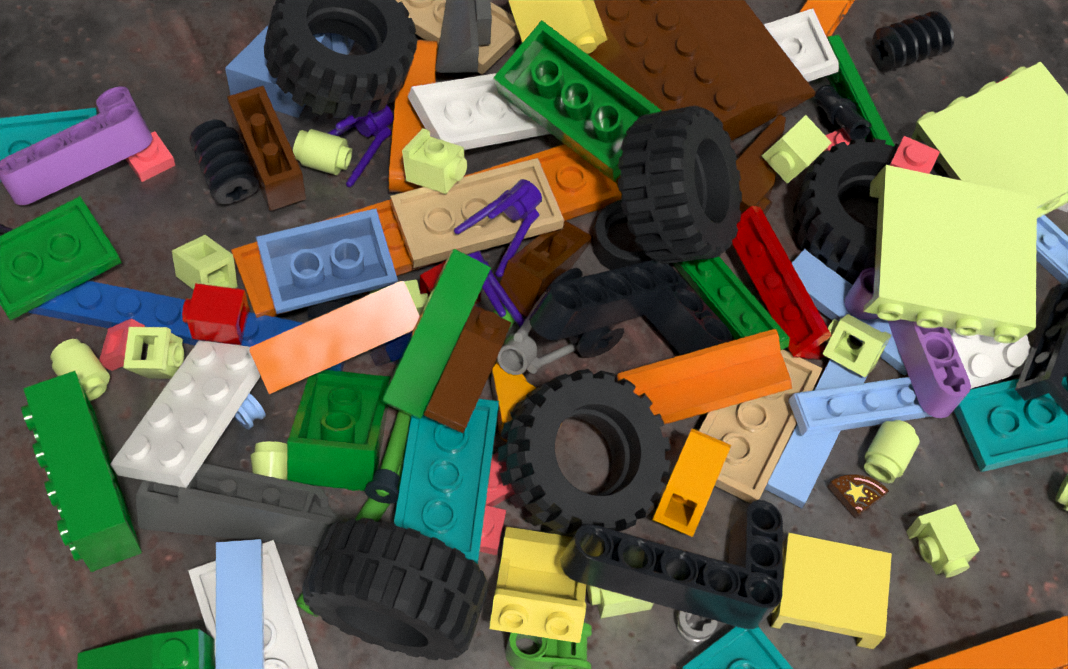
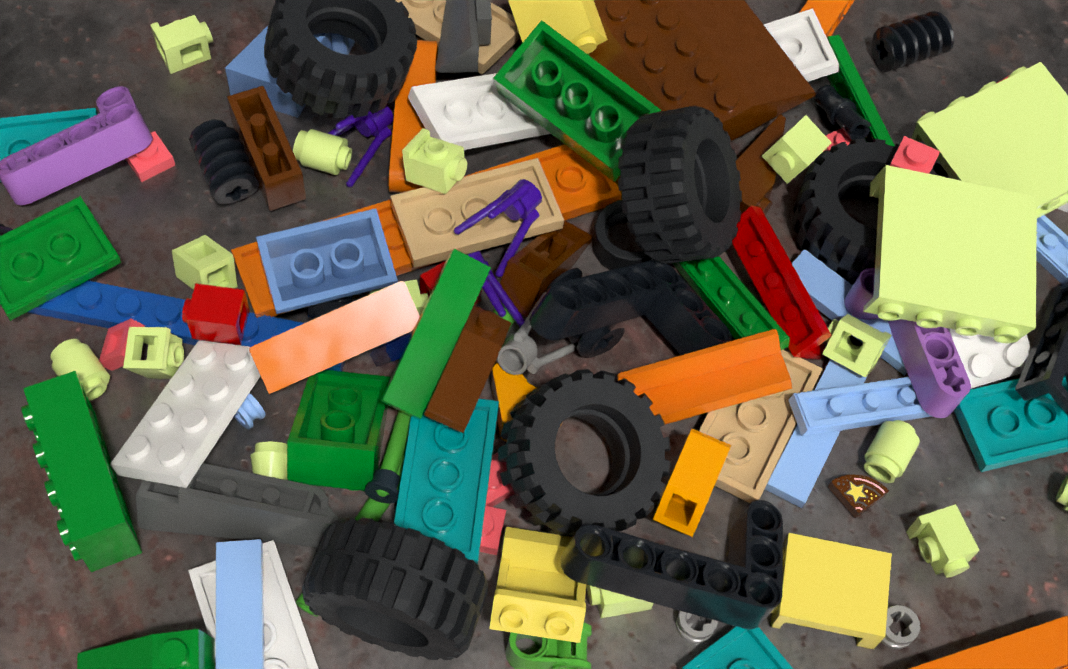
(182, 43): none -> yellowish green brick
(911, 621): none -> light grey bush

